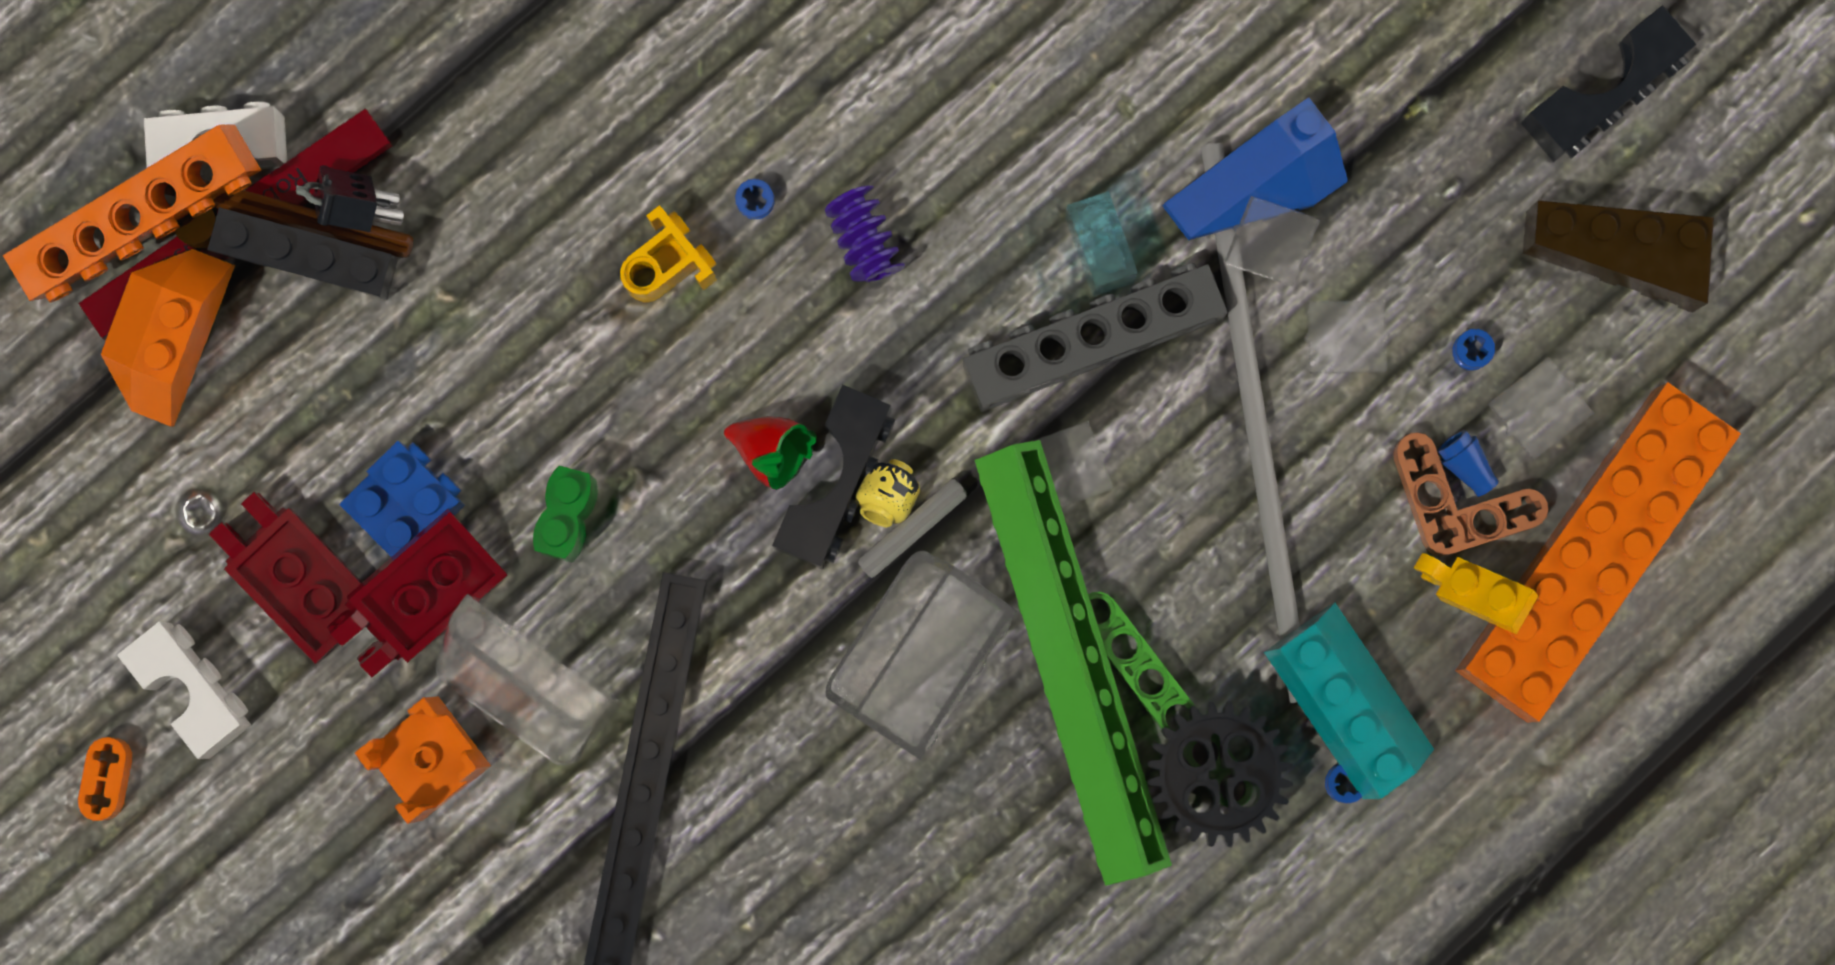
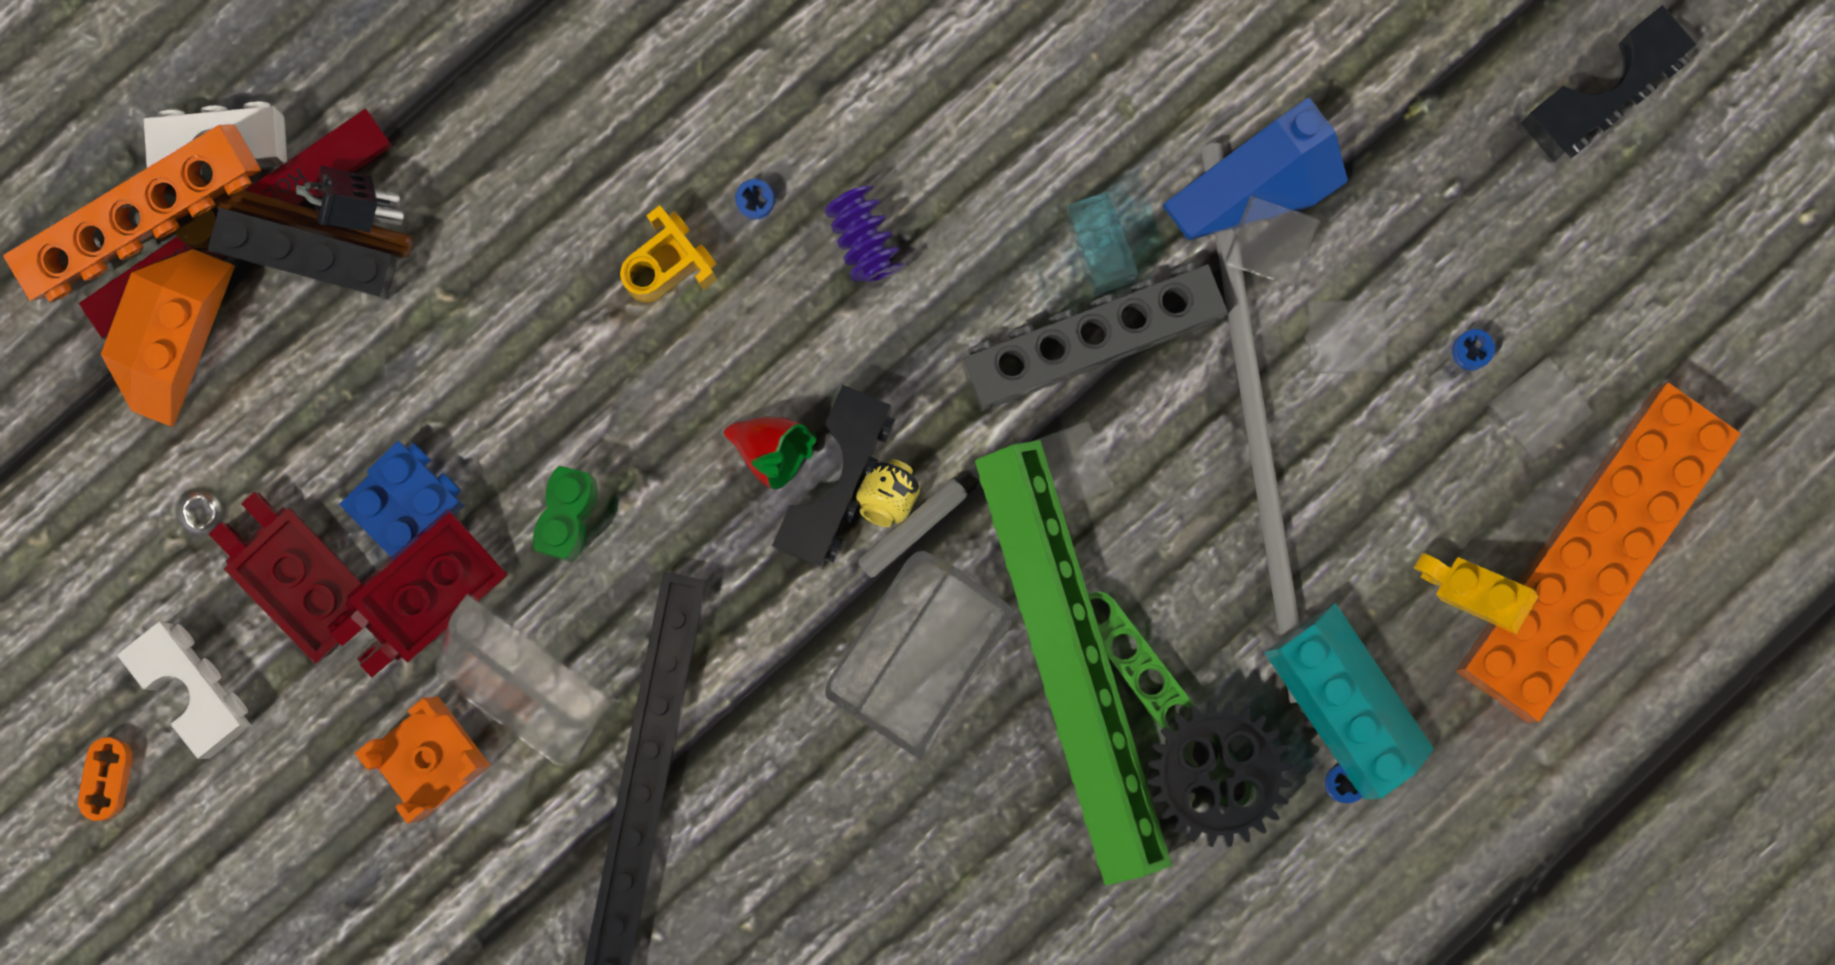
(1458, 520): nougat beam -> none
(1468, 462): blue cone -> none
(1639, 249): dark brown wedge -> none

